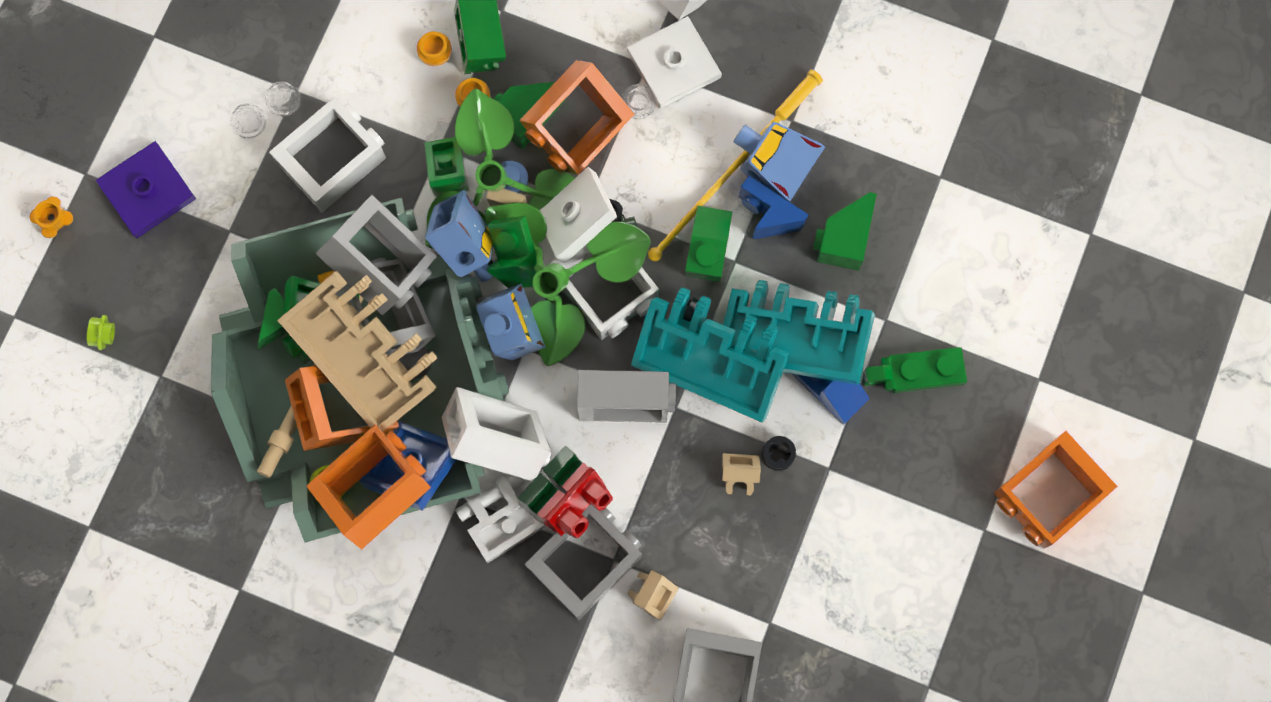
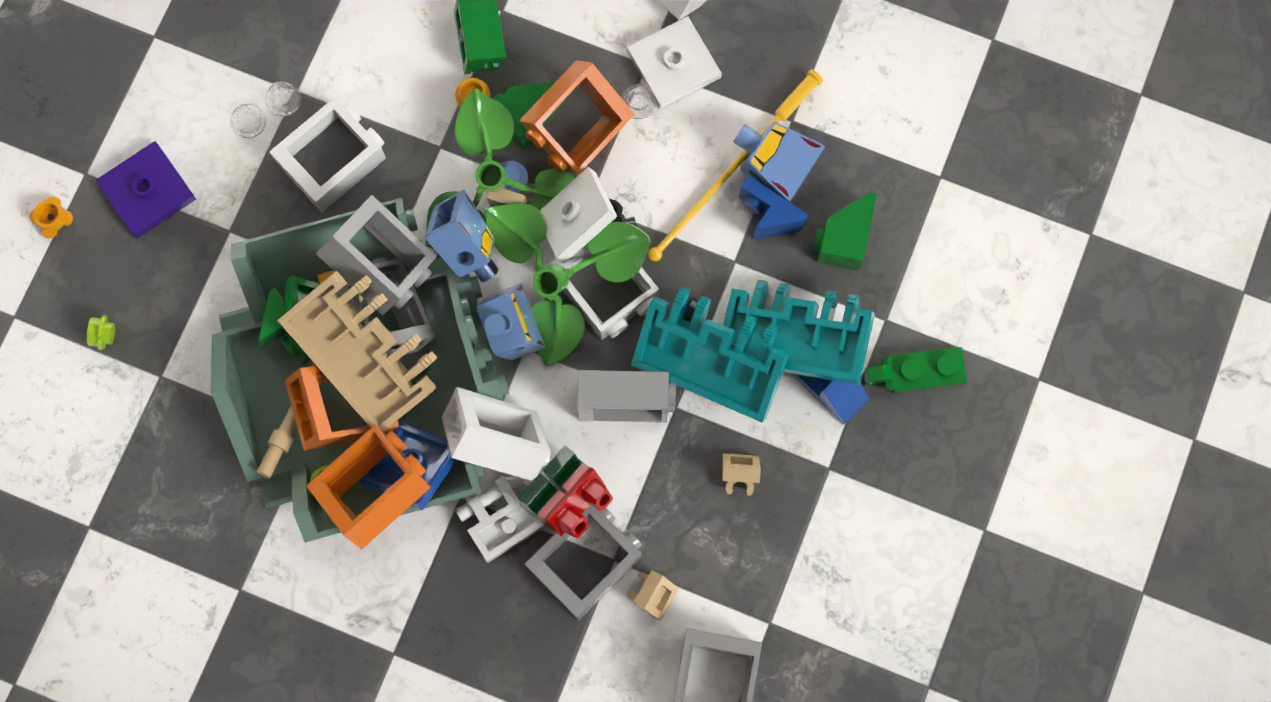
(434, 48): light orange plate -> none
(445, 166): green slope -> none
(514, 252): green slope -> none
(708, 244): green slope -> none
(776, 442): black bush -> none
(1082, 468): orange window -> none

